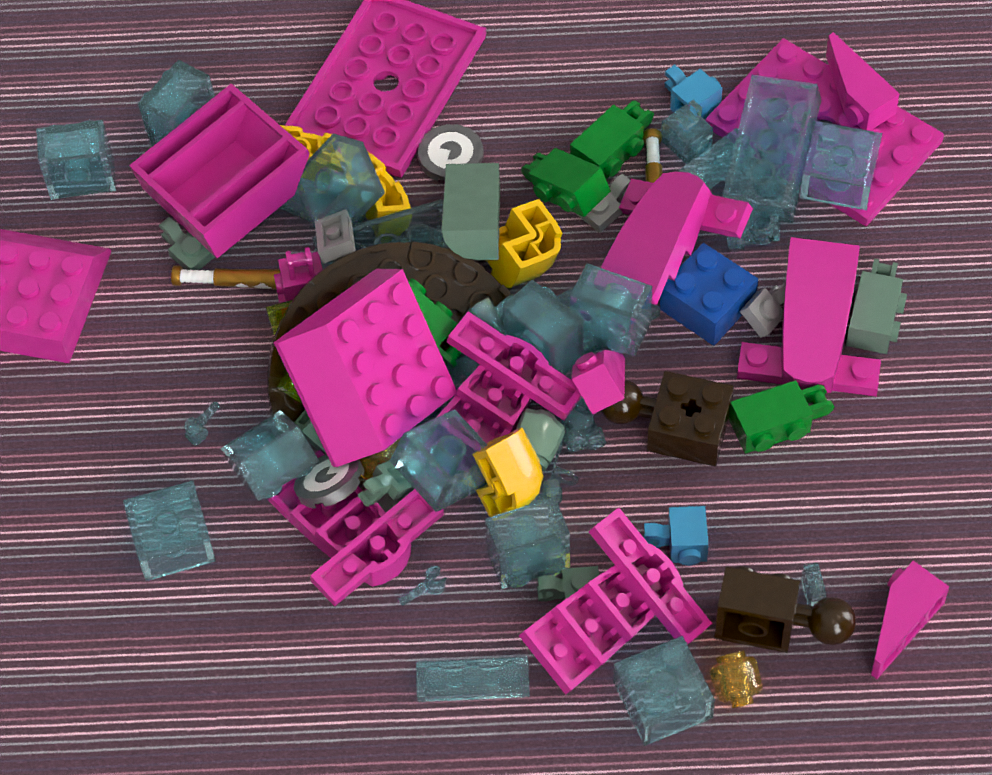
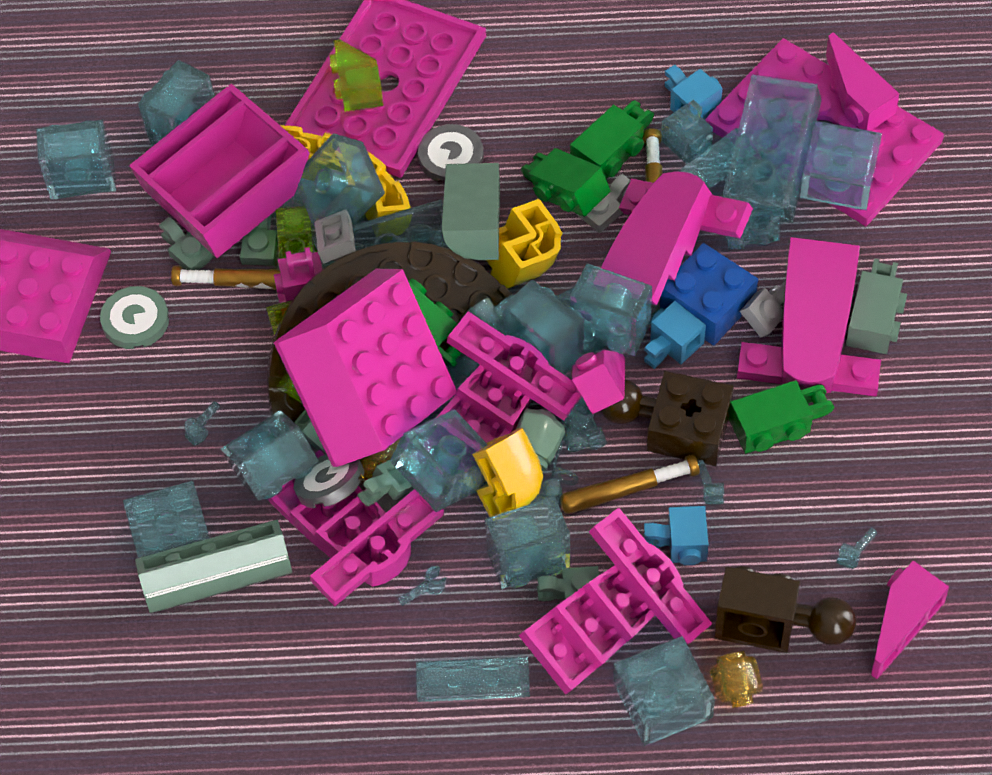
(134, 317): none -> sand green tile
(213, 566): none -> sand green brick
(260, 245): none -> sand green plate
(294, 230): none -> clear neon green slope
(358, 77): none -> clear neon green slope
(616, 488): none -> pearl gold piece
(674, 334): none -> dark azure brick
(712, 492): none -> clear light blue hand
(812, 583): clear light blue tile -> none
(850, 555): none -> clear light blue hand

